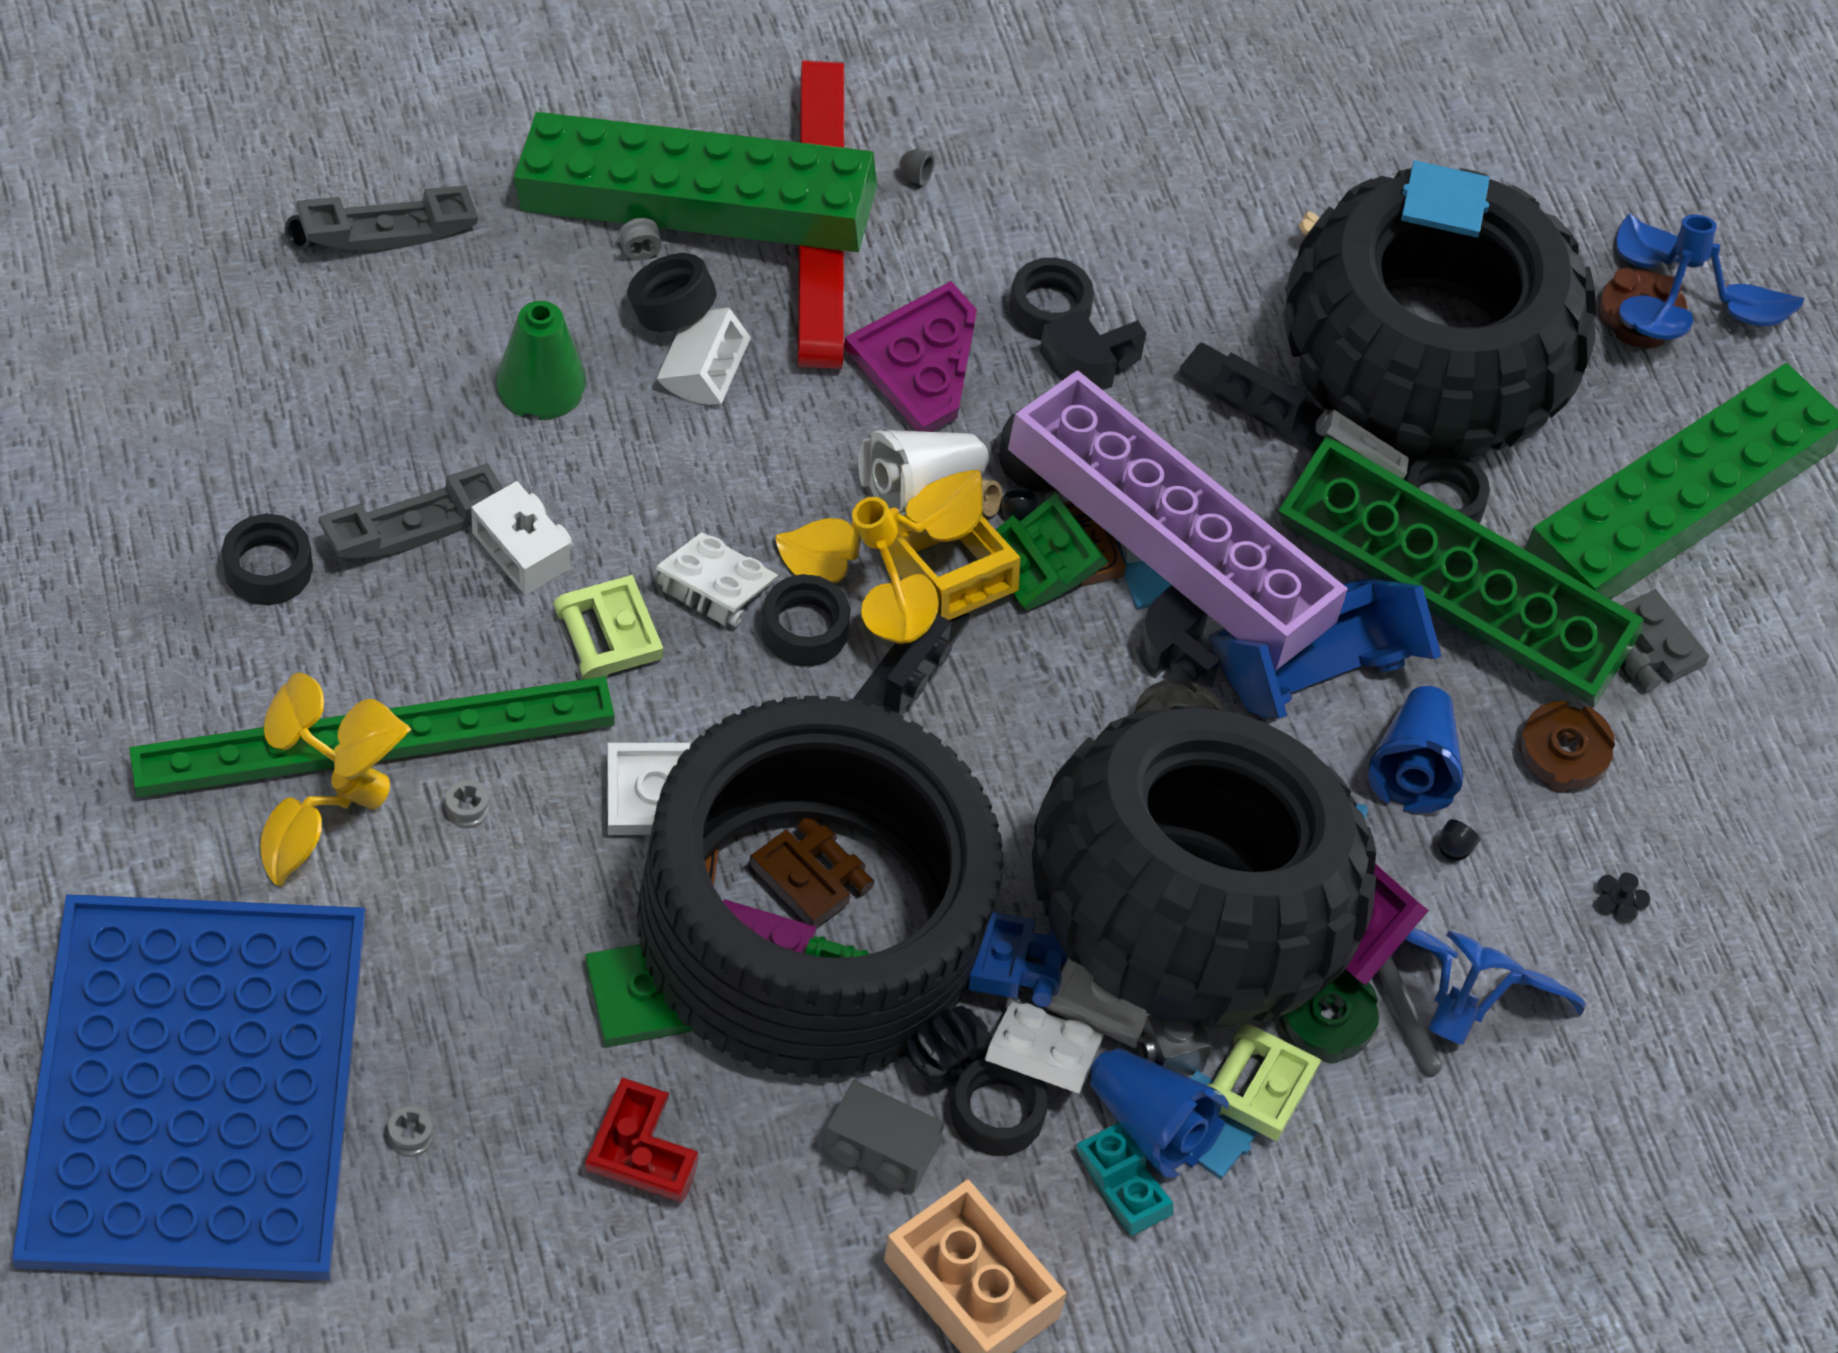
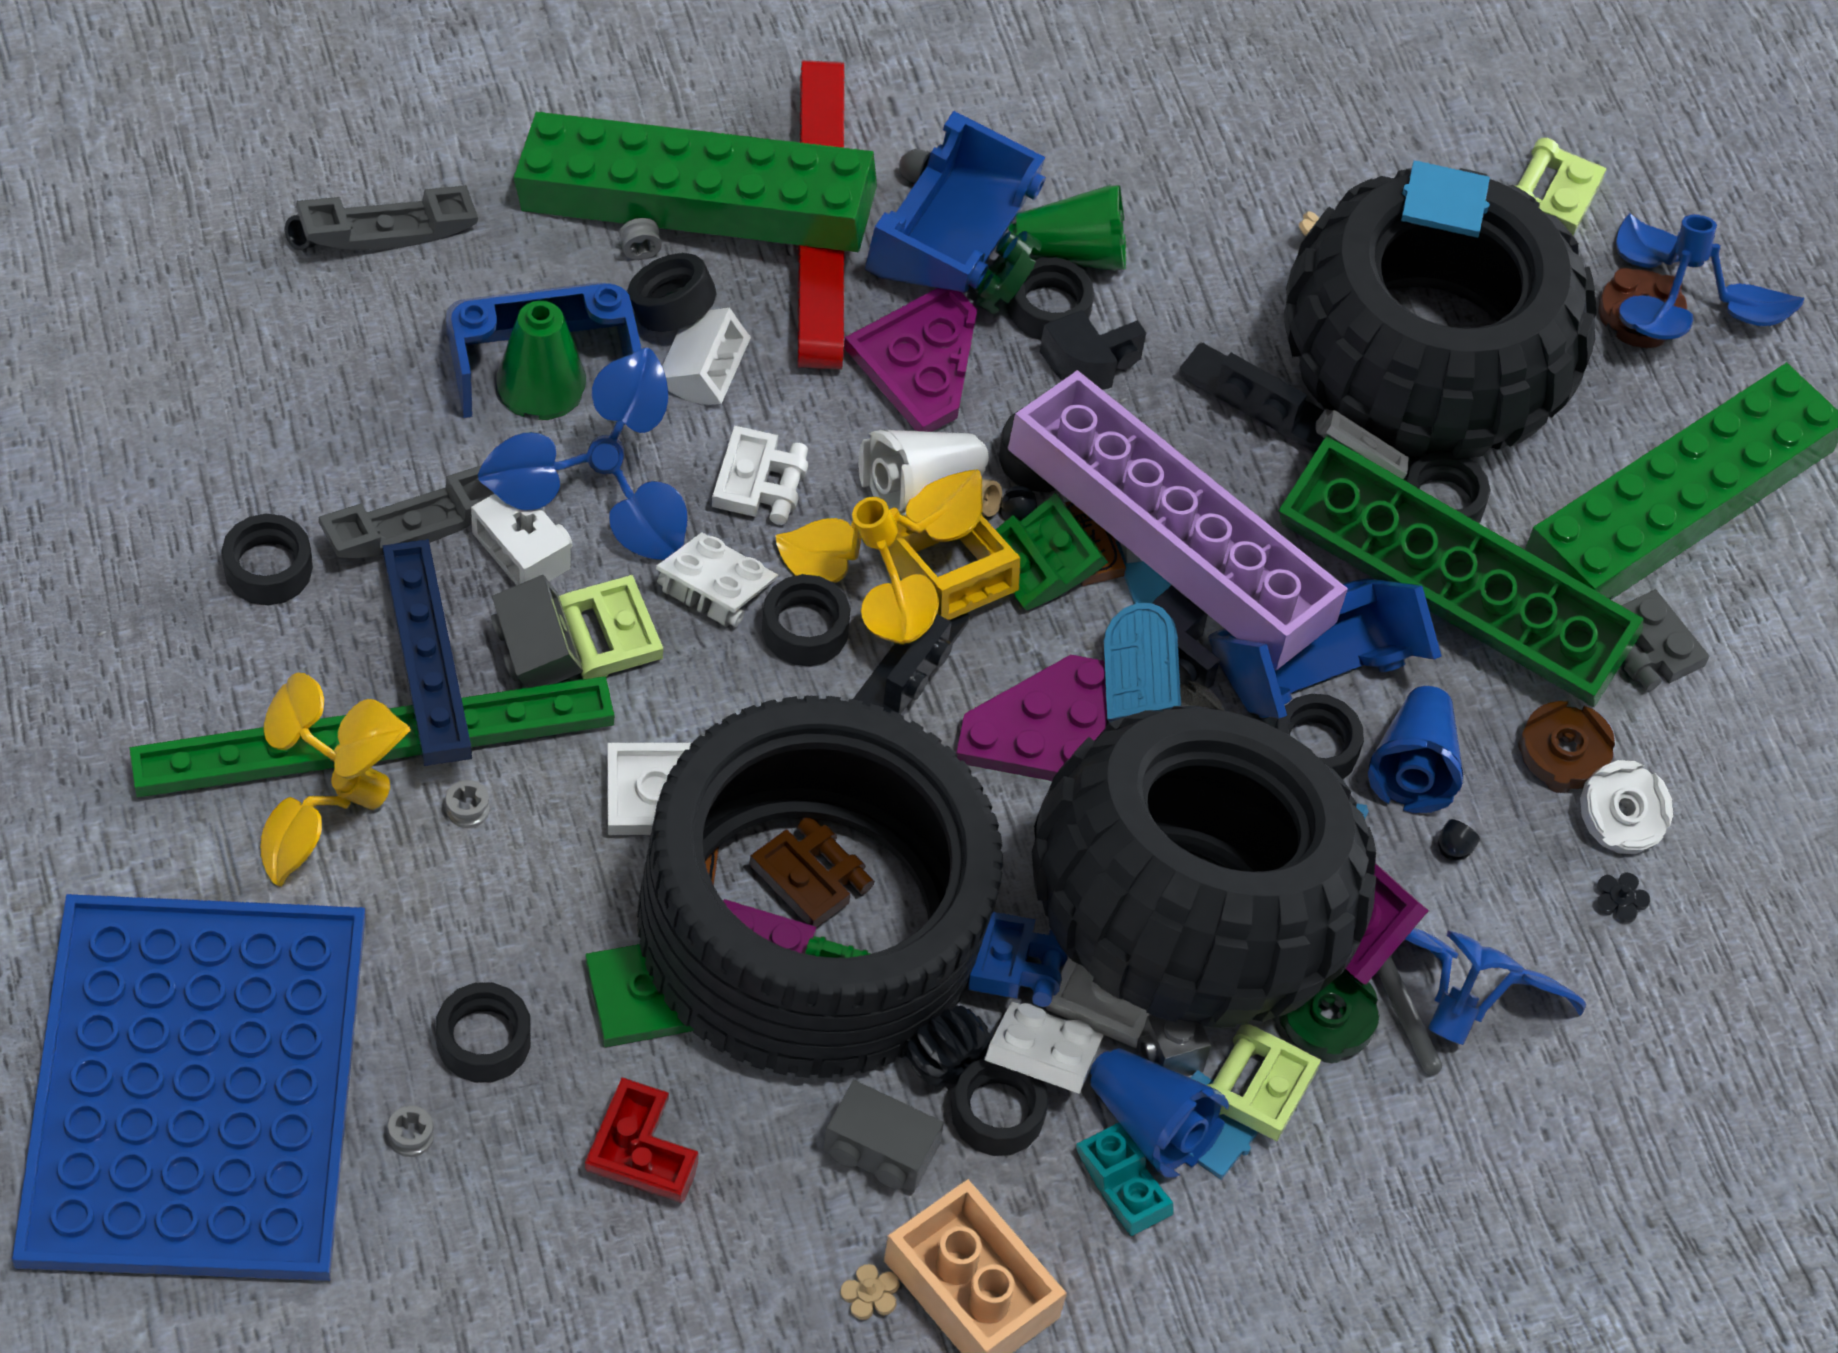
(427, 653): none -> dark blue plate
(476, 998): none -> black tyre
(494, 317): none -> blue windscreen
(535, 633): none -> dark grey brick
(624, 391): none -> blue plant
(745, 473): none -> white plate
(870, 1292): none -> tan plant
(956, 209): none -> blue windscreen
(1008, 270): none -> dark green plate
(1037, 721): none -> magenta plate
(1079, 229): none -> green cone
(1141, 661): none -> dark azure window
(1331, 713): none -> black tyre
(1572, 186): none -> yellowish green plate
(1643, 796): none -> white plate

